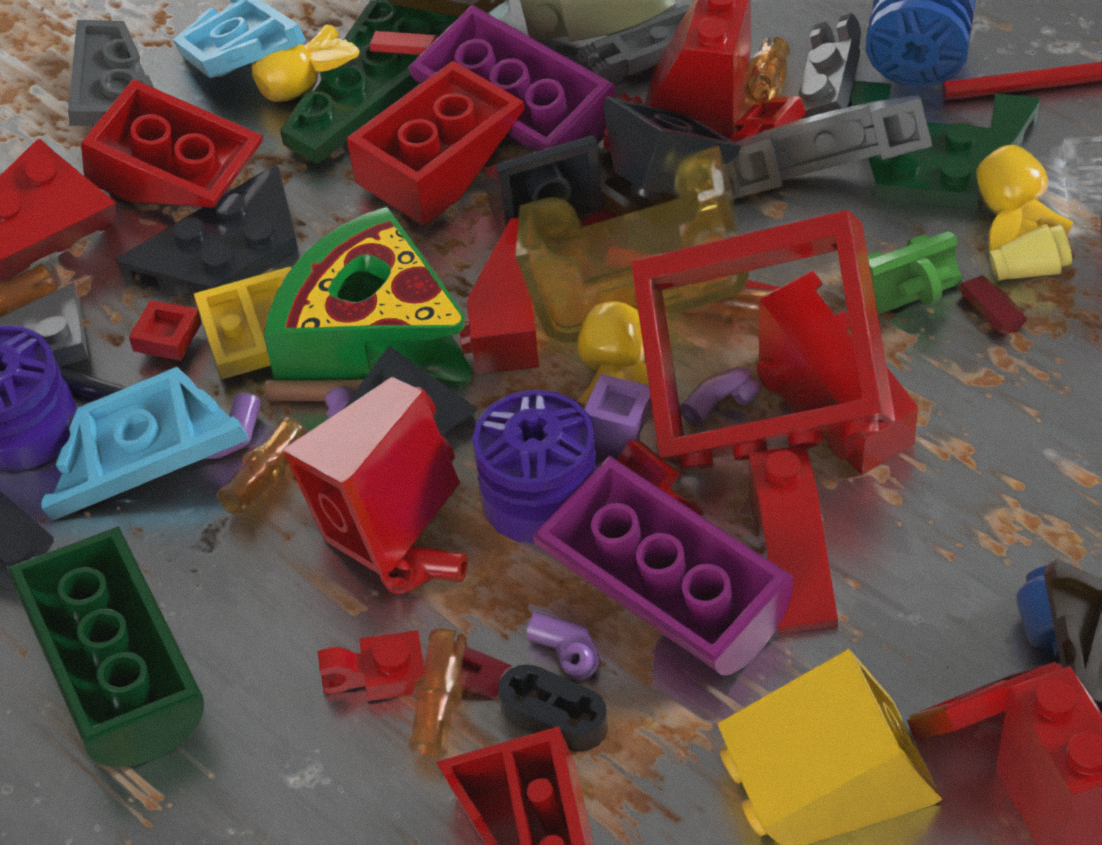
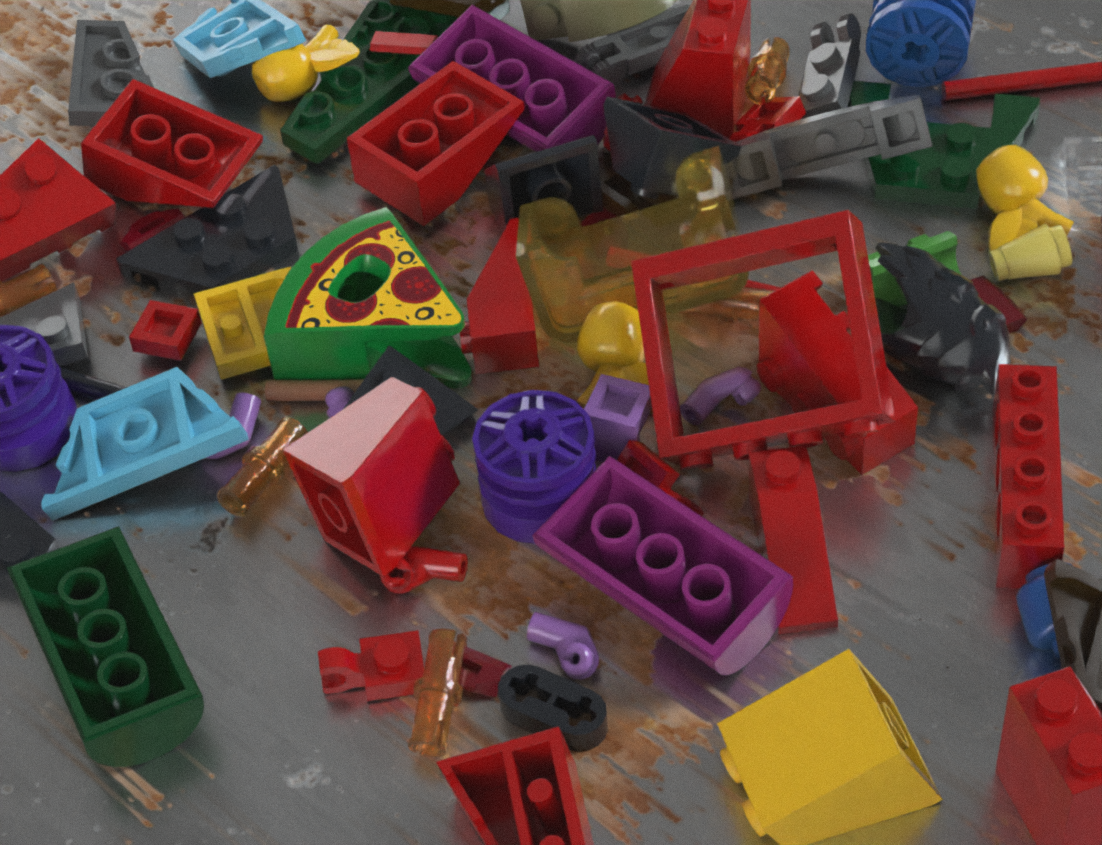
(150, 226): none -> dark red piece
(945, 325): none -> black head
(972, 705): red tile -> none
(1026, 472): none -> red brick

